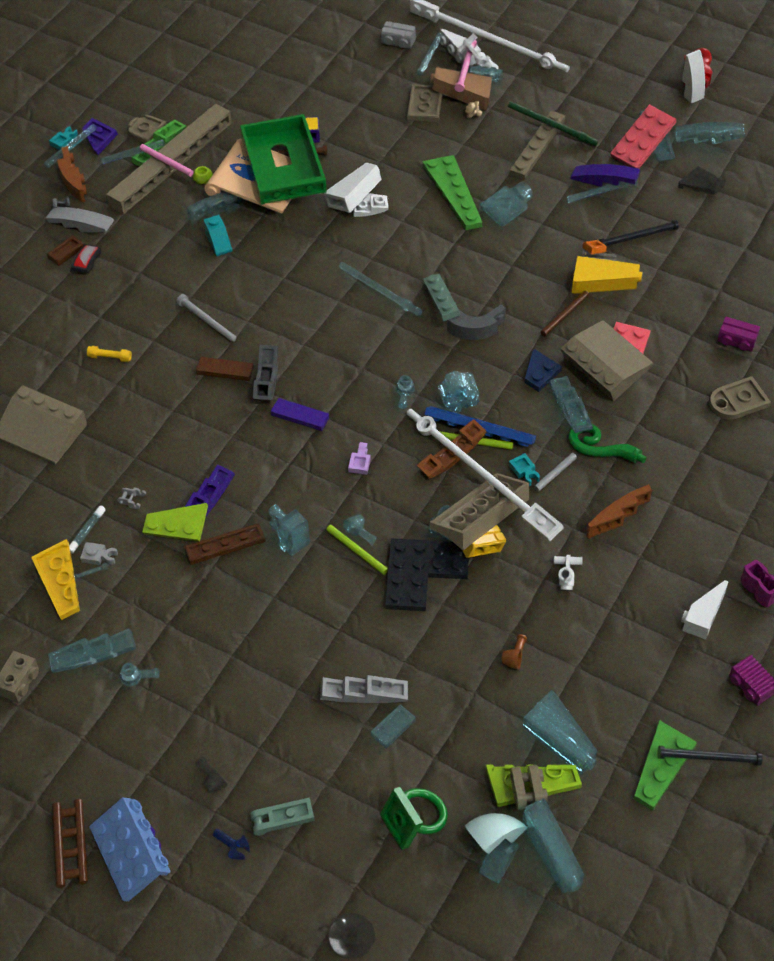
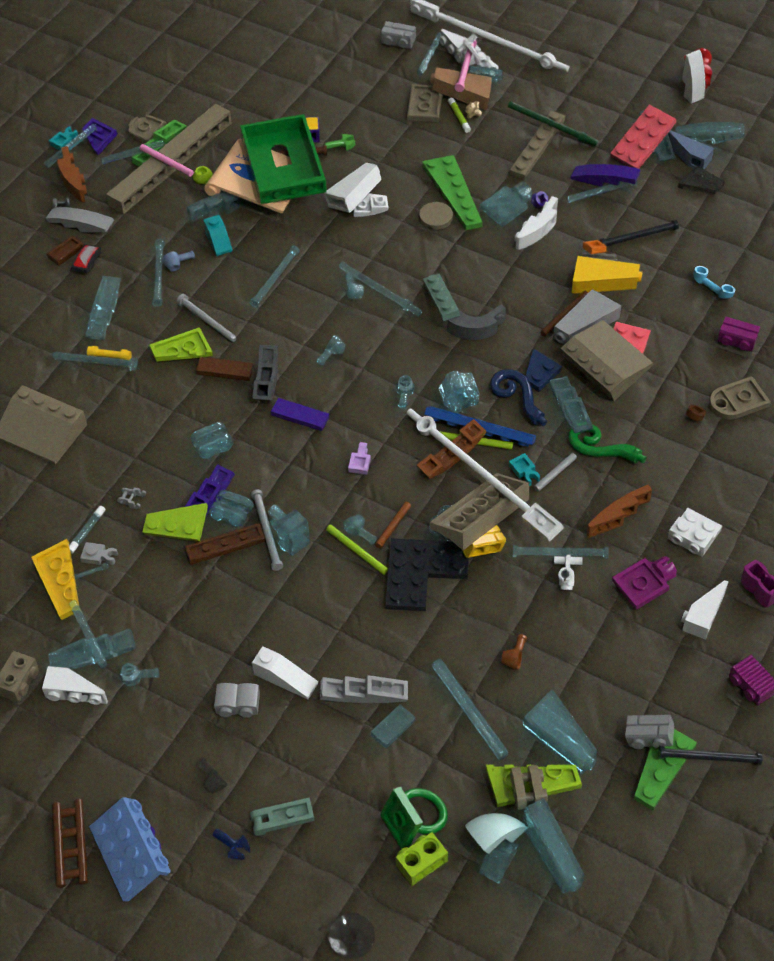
(67, 685): none -> white slope
(88, 634): none -> clear light blue bar
(103, 307): none -> clear light blue slope
(132, 363): none -> clear light blue bar
(157, 300): none -> clear light blue bar
(172, 259): none -> sand blue bar
(182, 346): none -> lime wing
(212, 440): none -> clear light blue brick
(231, 508): none -> clear light blue brick
(237, 699): none -> light grey brick
(255, 301): none -> clear light blue bar
(276, 563): none -> light grey bar
(283, 673): none -> white slope
(334, 346): none -> clear light blue bar
(347, 141): none -> bright green bar
(354, 290): none -> clear light blue bar
(392, 525): none -> dark orange bar
(425, 862): none -> lime brick
(436, 215): none -> dark tan tile
(459, 115): none -> lime bar
(470, 709): none -> clear light blue axle
(531, 411): none -> dark blue plant
(537, 226): none -> white slope
(542, 196): none -> dark purple bush
(560, 551): none -> clear light blue bar
(586, 313): none -> light grey slope
(645, 580): none -> magenta plate
(649, 731): none -> light grey brick
(691, 151): none -> sand blue slope
(694, 532): none -> white plate
(695, 412): none -> reddish brown tile
(700, 275): none -> medium azure bar

